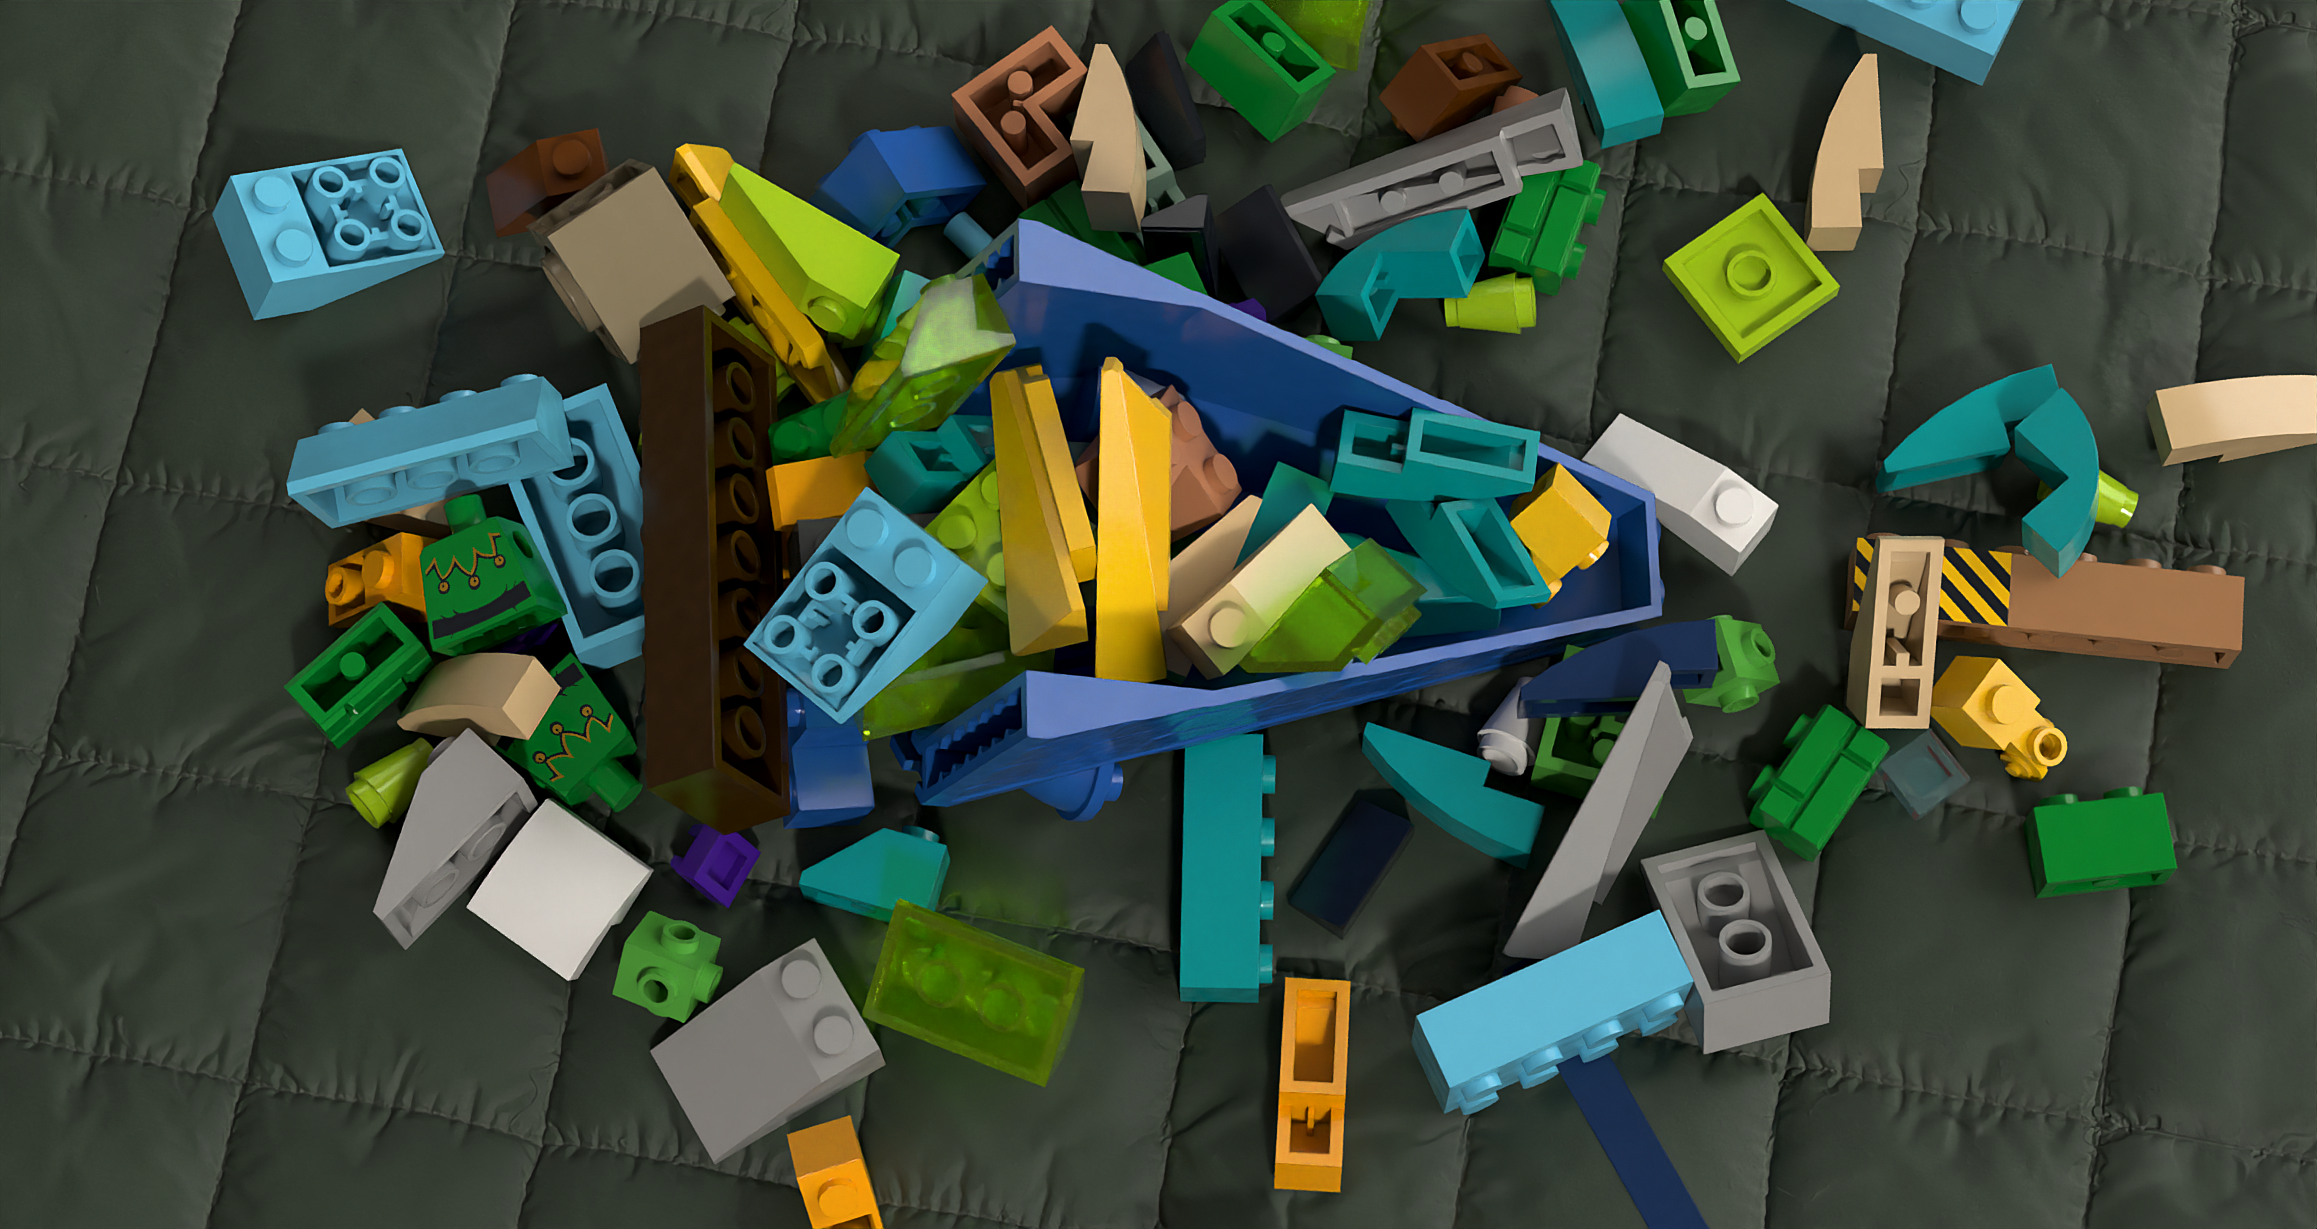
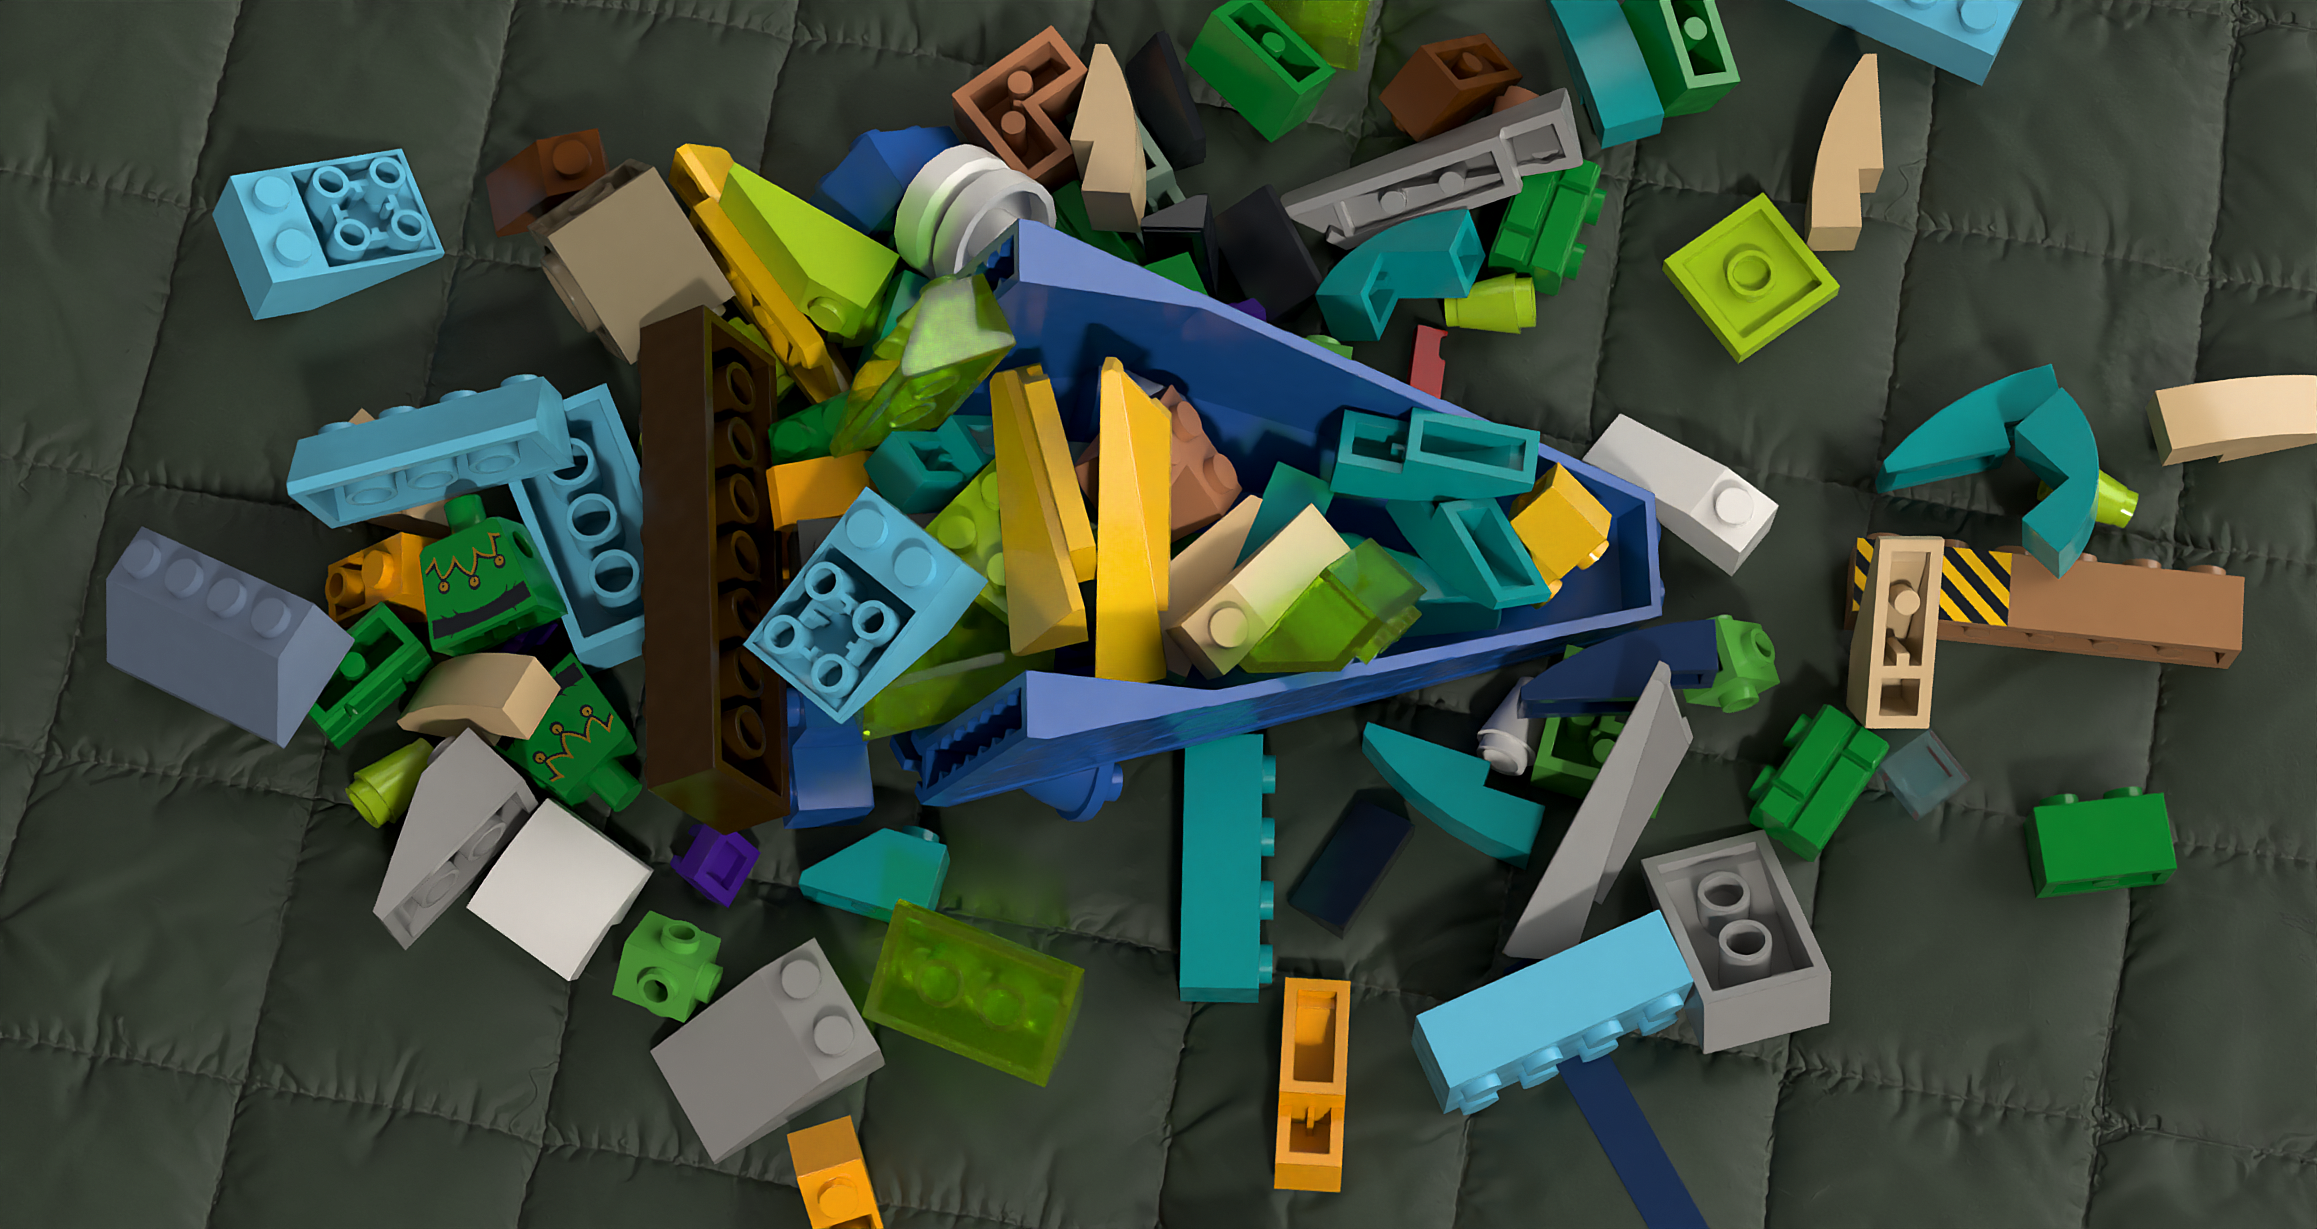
(219, 637): none -> sand blue slope
(961, 207): none -> white wheel
(1425, 365): none -> red piece
(1993, 709): yellow brick -> none

